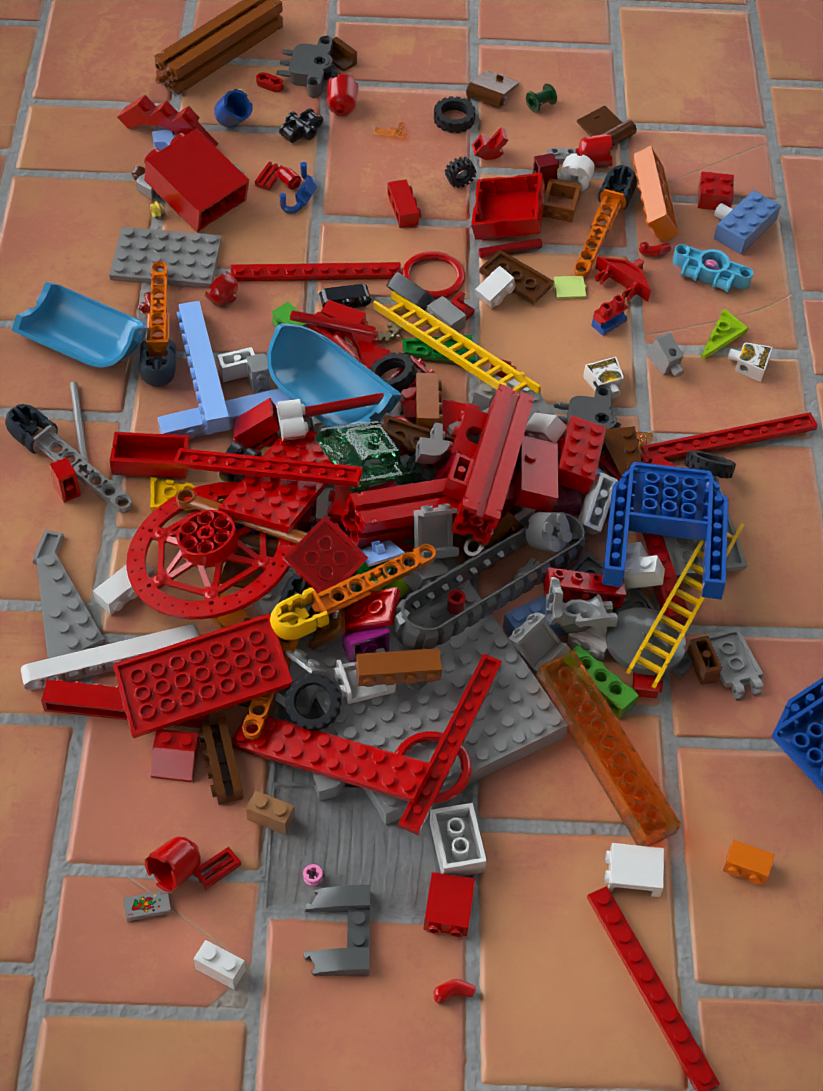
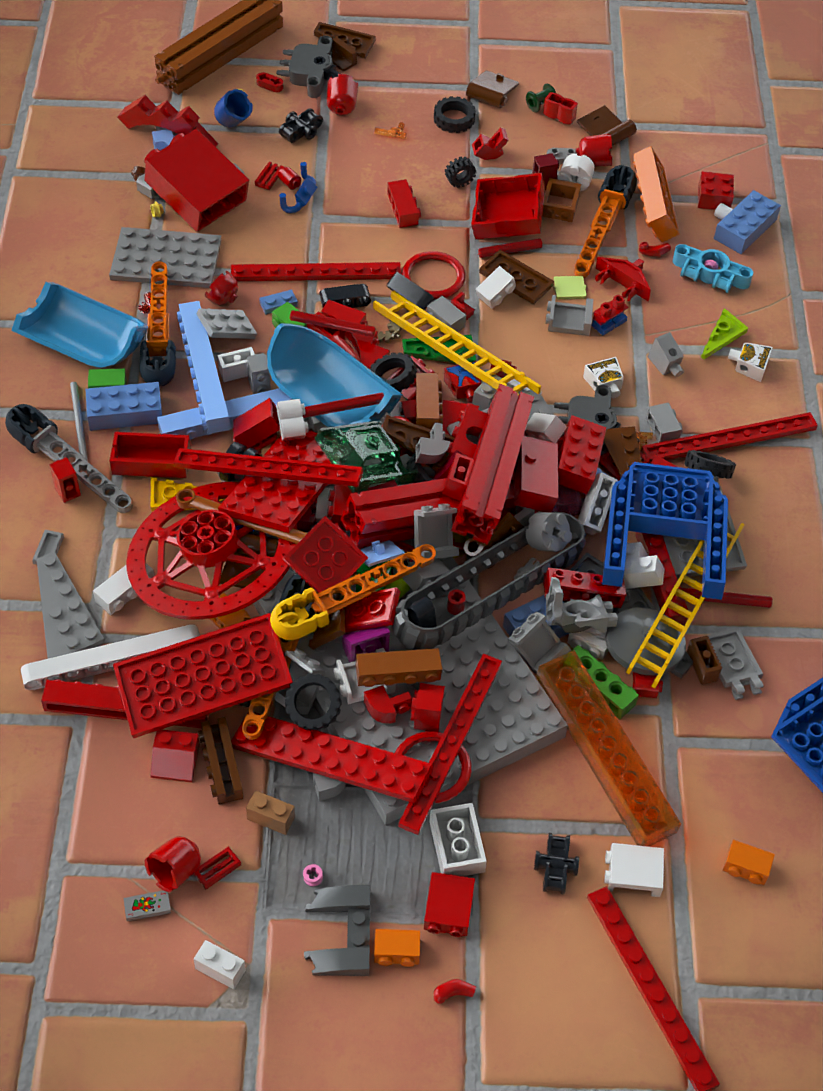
(106, 378): none -> bright green brick
(123, 406): none -> medium blue brick
(226, 323): none -> light grey plate
(273, 301): none -> medium blue plate
(357, 40): none -> reddish brown wing
(384, 708): none -> red brick
(397, 947): none -> orange brick
(422, 613): none -> black beam
(427, 707): none -> red brick
(461, 382): none -> red torso
(556, 863): none -> black axle
(560, 108): none -> red brick
(569, 317): none -> light grey panel
(664, 422): none -> light grey brick
(735, 598): none -> red axle

